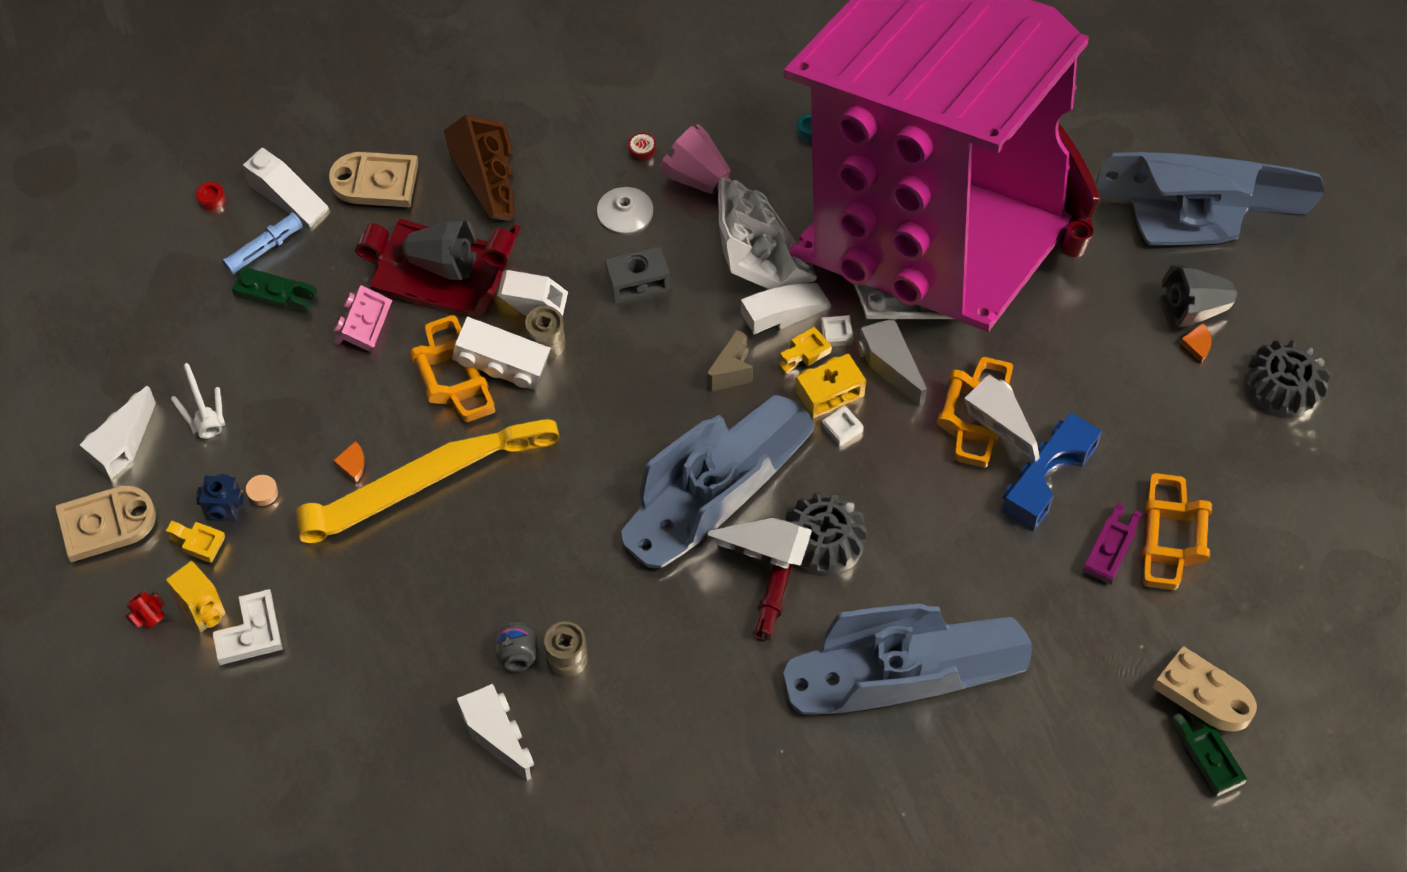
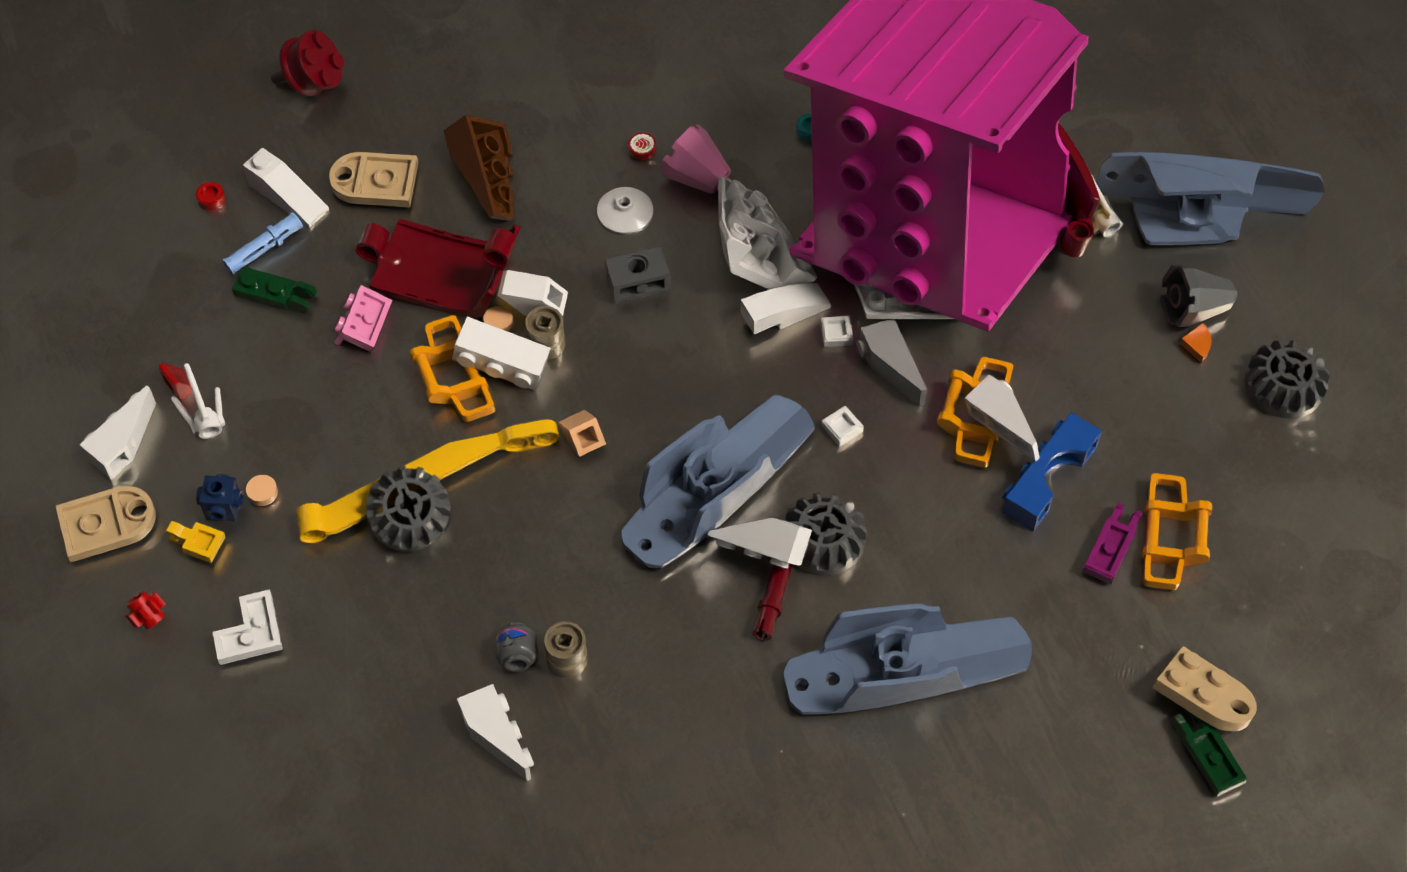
(176, 380): none -> red slope
(196, 597): yellow brick -> none
(309, 64): none -> dark red wheel
(351, 462): orange tile -> none
(417, 533): none -> dark grey gear
(443, 249): dark grey cone -> none
(499, 317): none -> light nougat tile
(582, 432): none -> light nougat brick
(729, 367): dark tan slope -> none
(806, 347): yellow plate -> none
(830, 385): yellow brick -> none
(1105, 218): none -> white plant

